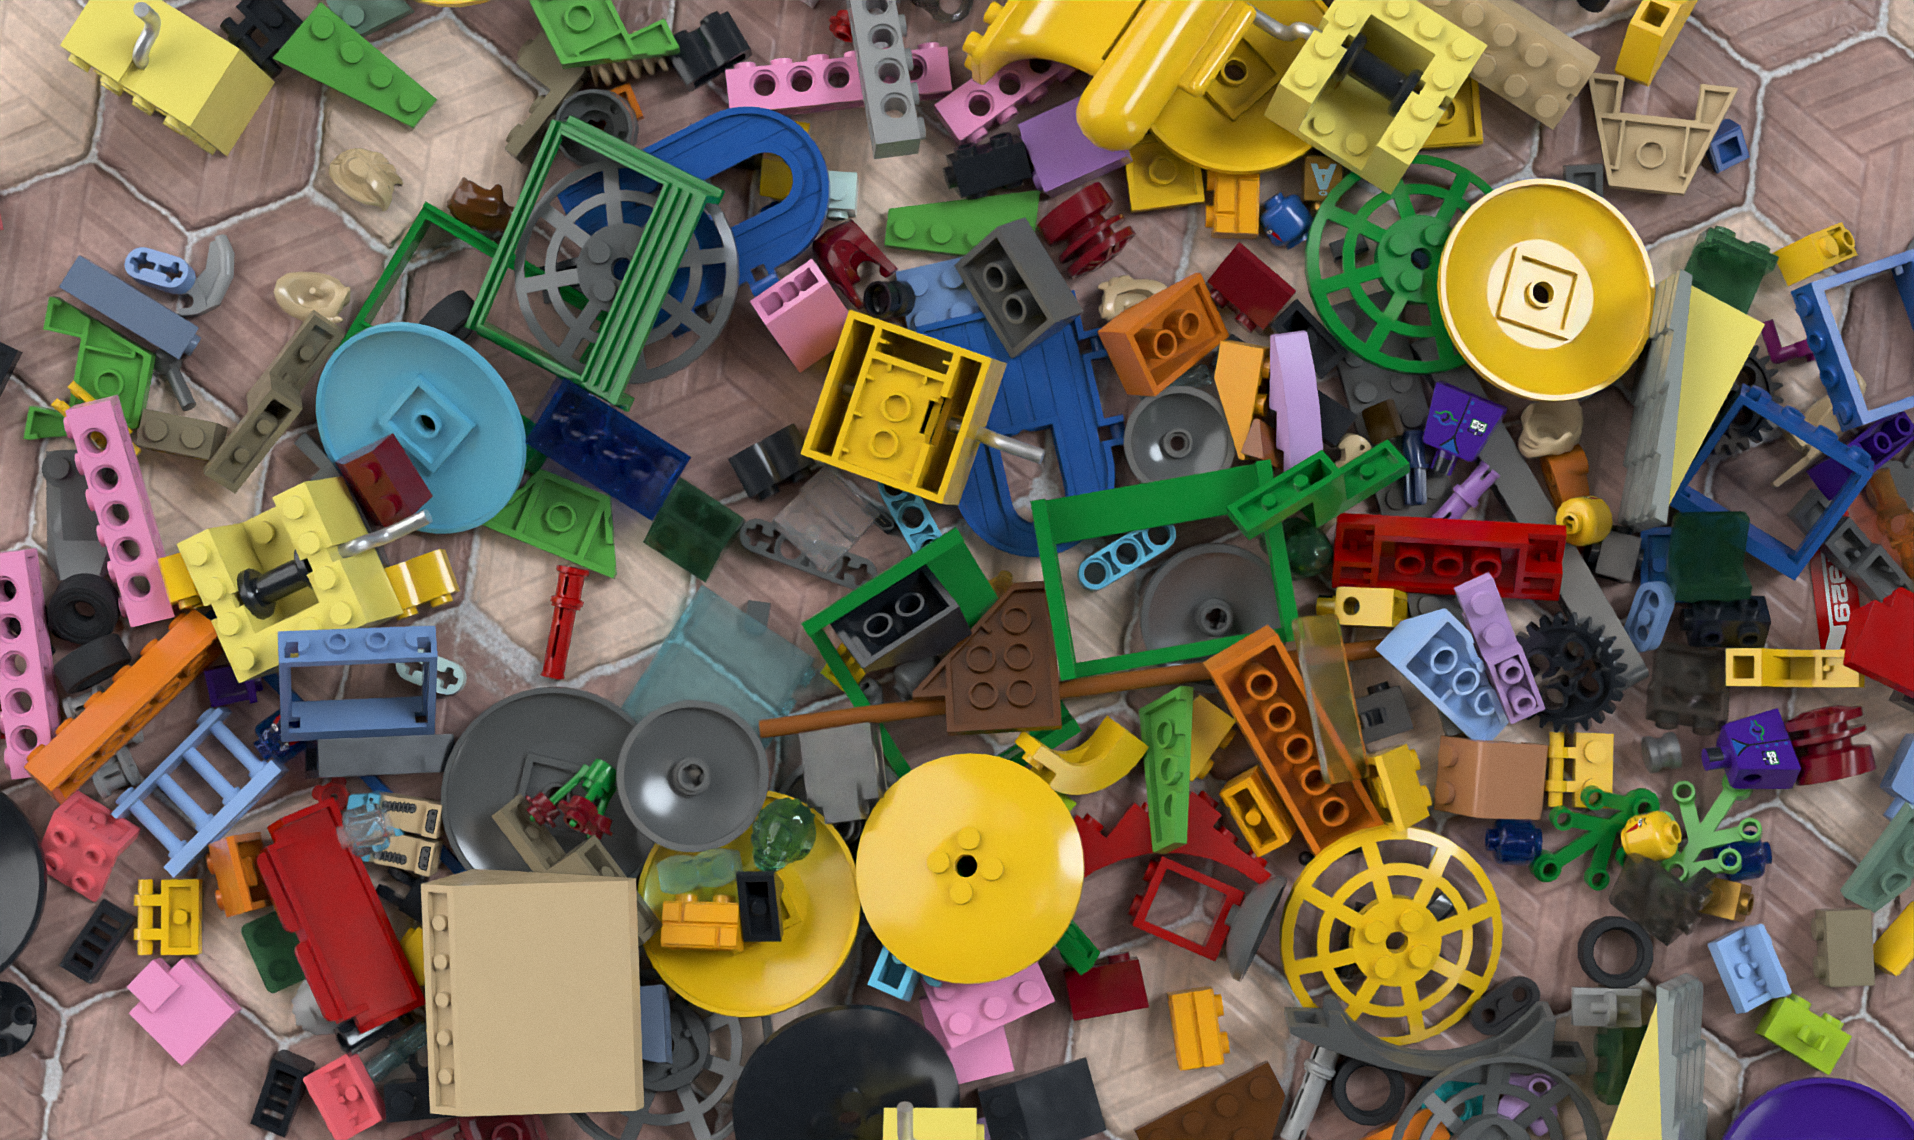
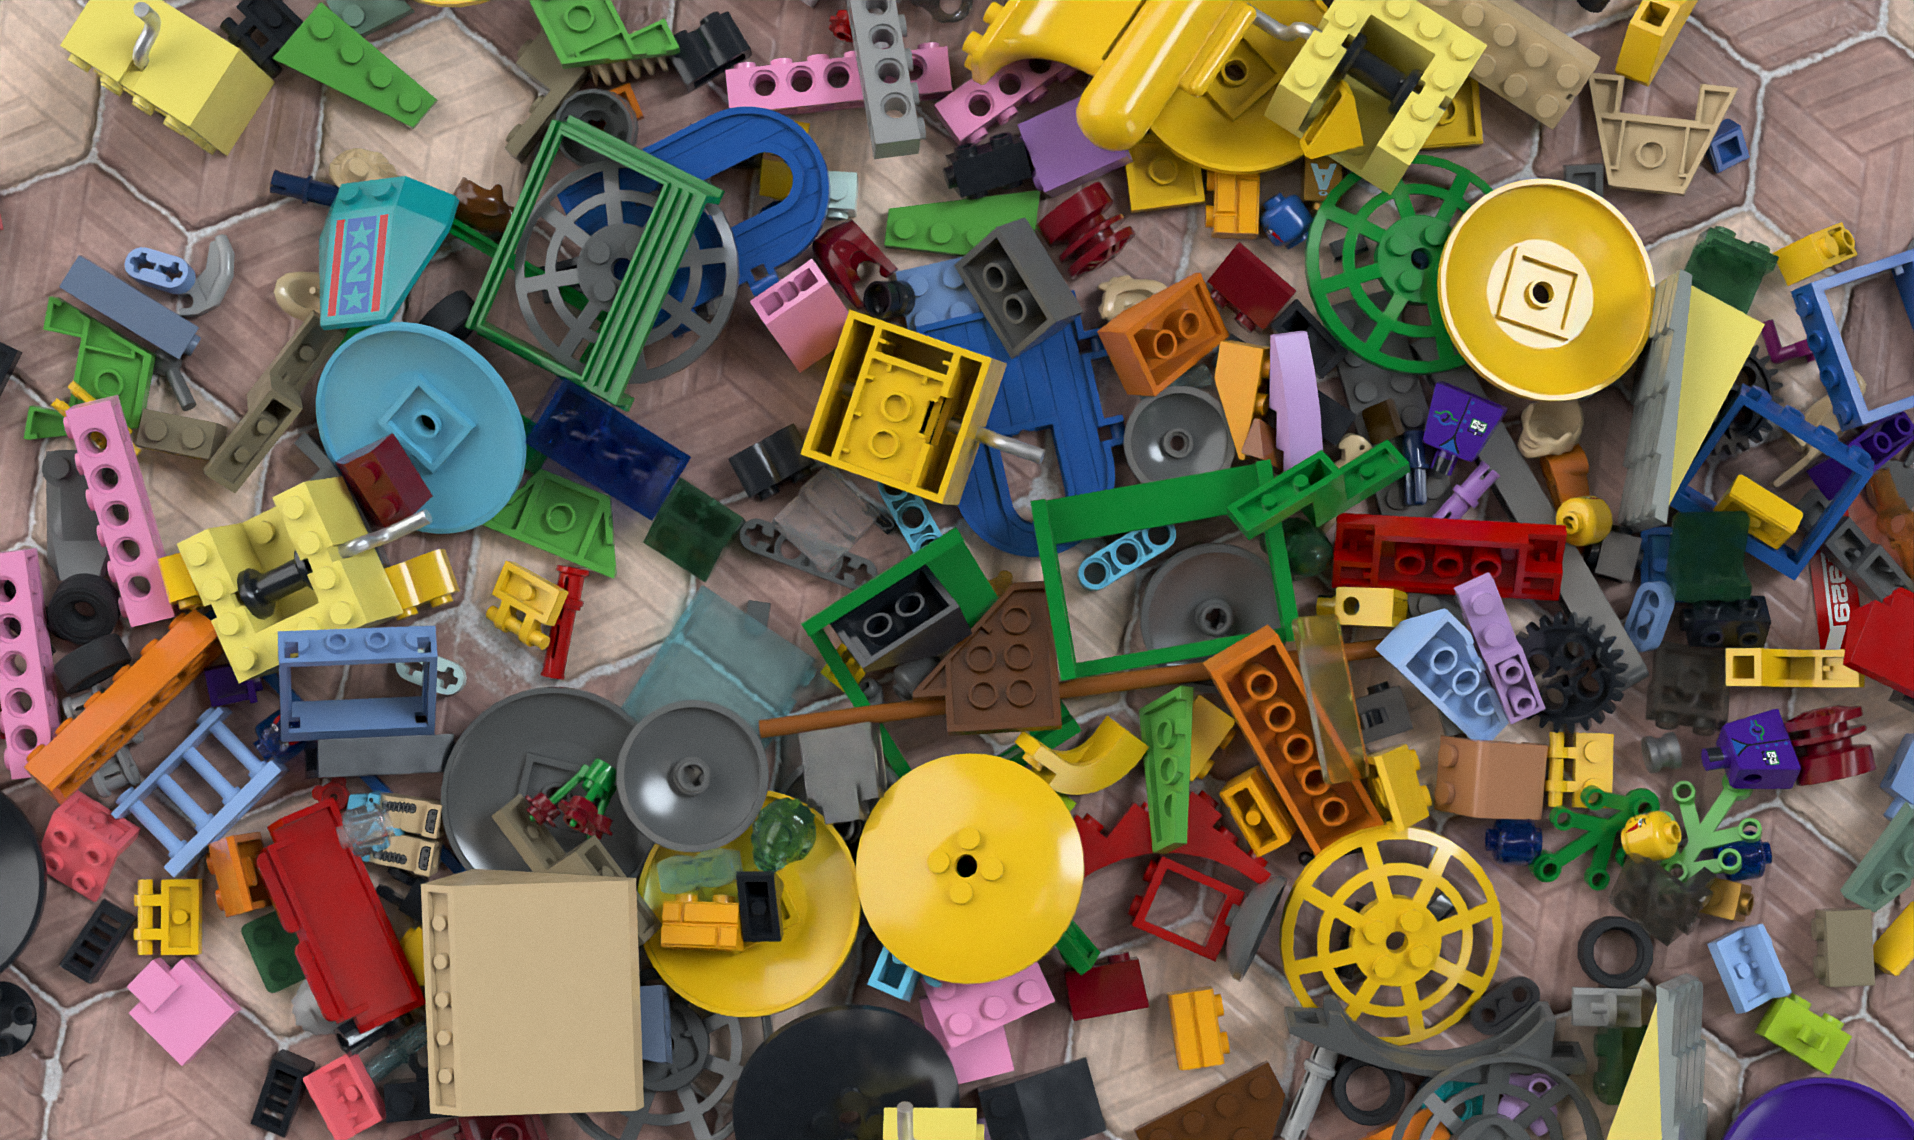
(303, 188): none -> dark blue axle
(378, 247): none -> teal wedge
(531, 594): none -> yellow plate
(1335, 126): none -> yellow slope
(1770, 516): none -> yellow slope

